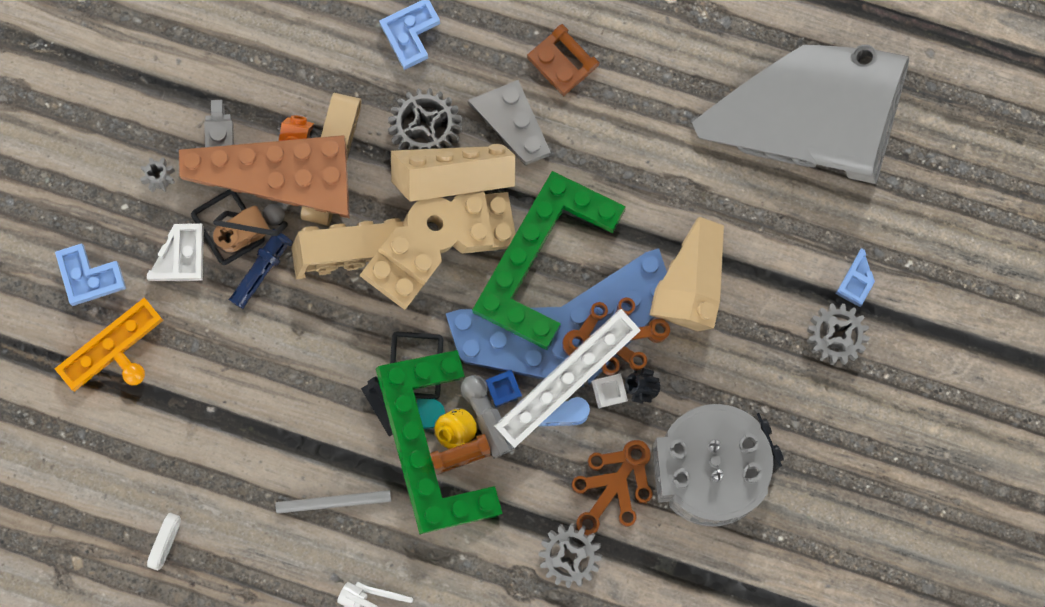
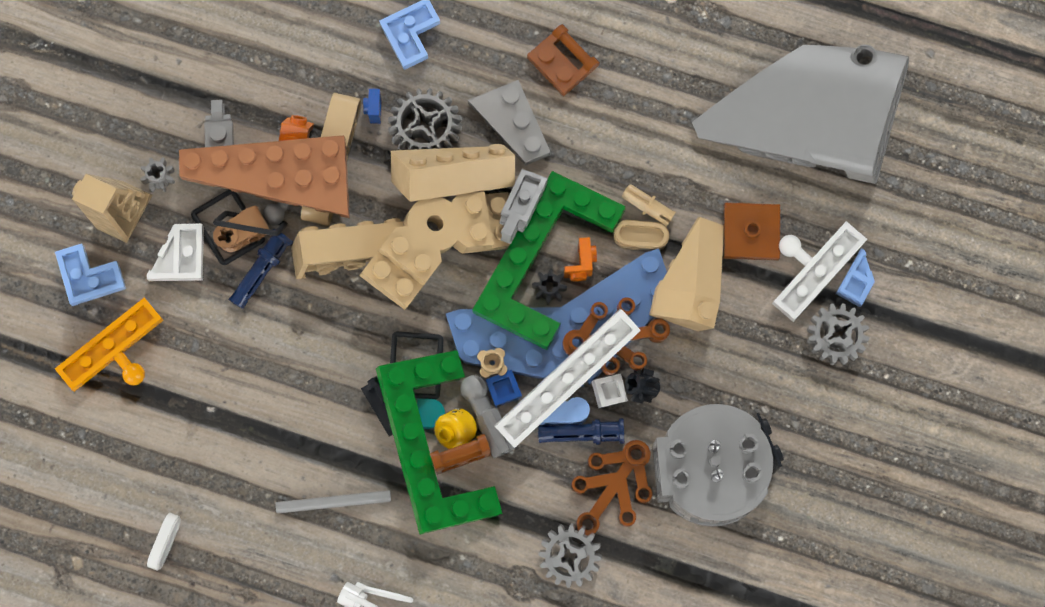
(111, 204): none -> tan wedge
(372, 106): none -> blue plate
(496, 355): none -> tan plate
(521, 204): none -> light grey hinge
(557, 287): none -> black gear
(587, 255): none -> orange bracket
(595, 432): none -> dark blue pin
(641, 235): none -> tan tile
(648, 204): none -> tan axle
(751, 231): none -> dark orange plate
(817, 270): none -> white plate

